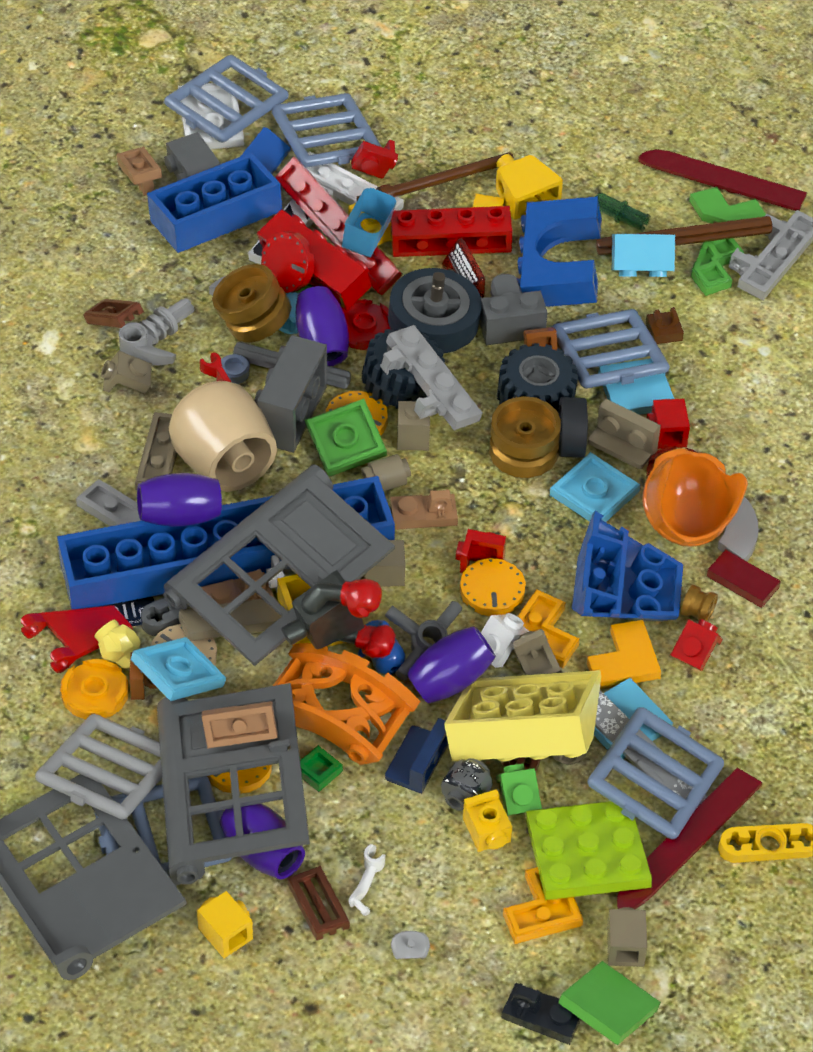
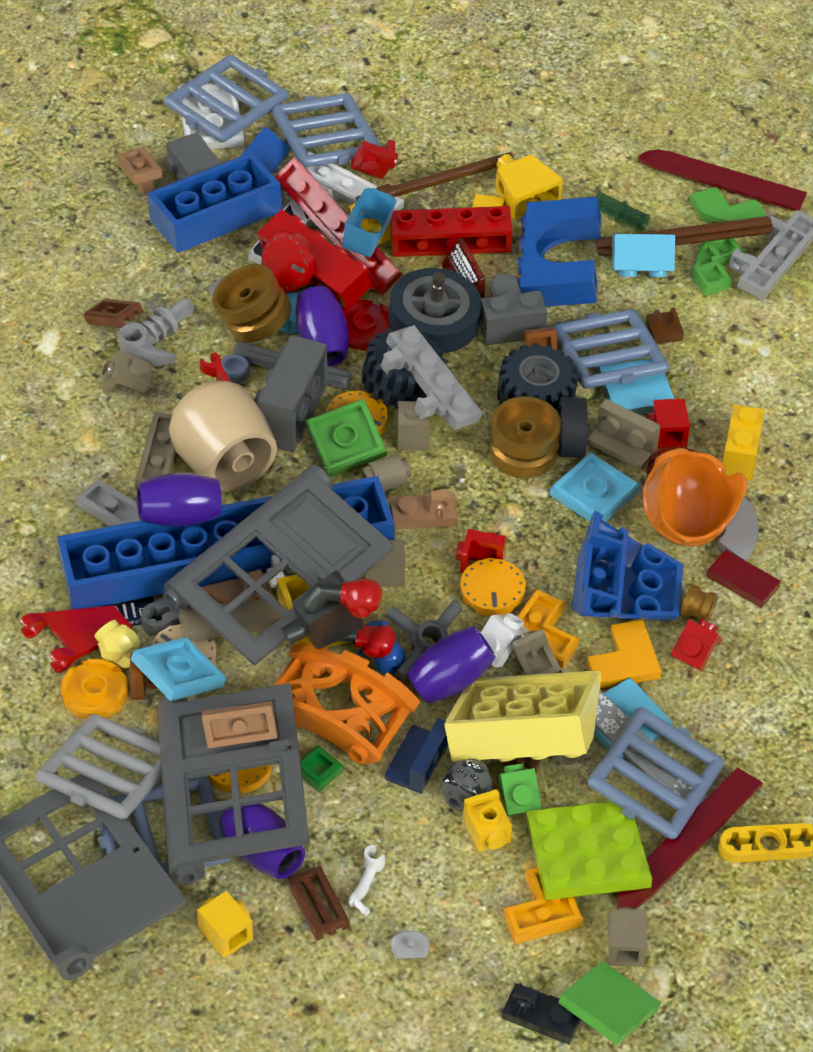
(743, 440): none -> yellow brick

